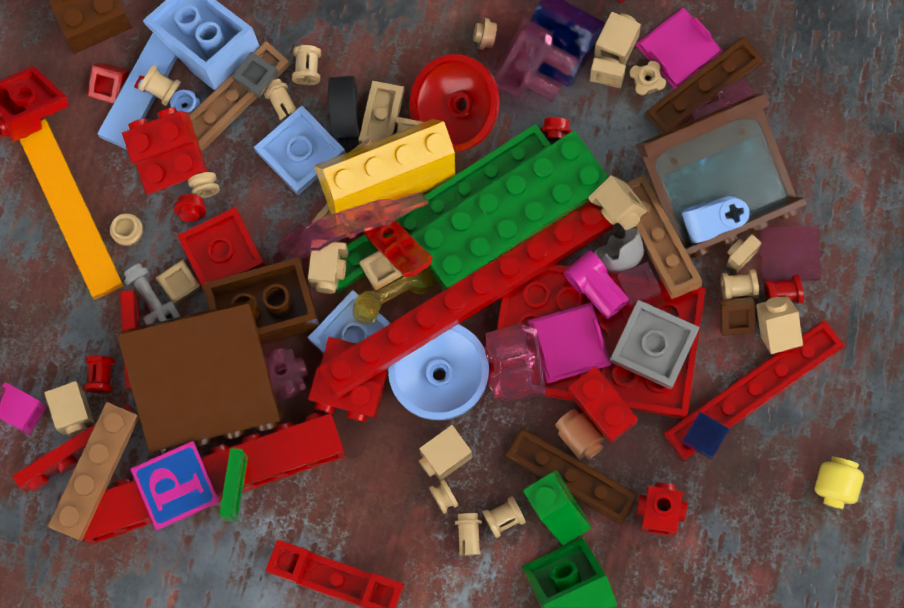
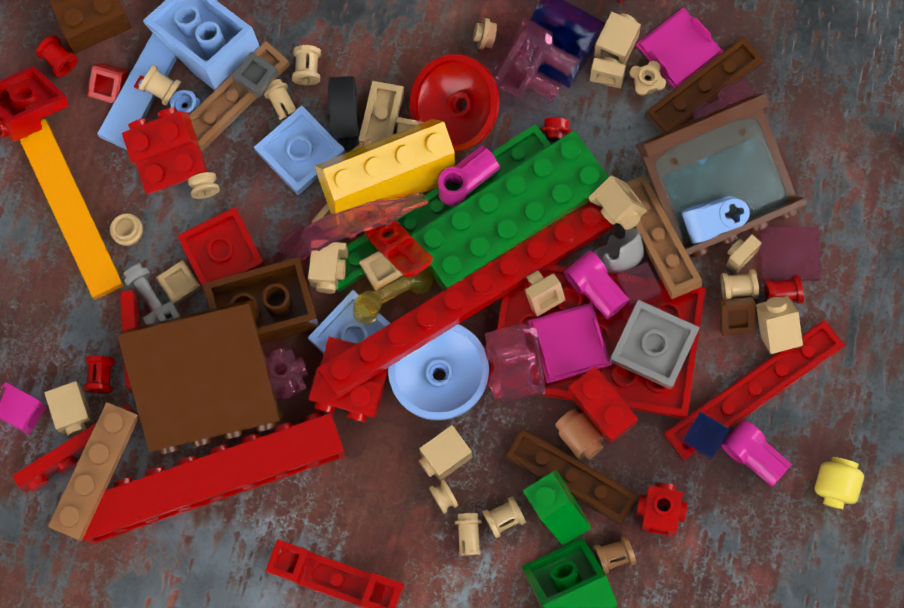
(56, 56): none -> red bush
(174, 485): piece -> none
(190, 207): red plate -> none
(233, 485): green tile -> none
(468, 174): none -> dark pink piece
(543, 293): none -> tan tile
(615, 554): none -> medium nougat bush
(748, 446): none -> dark pink piece

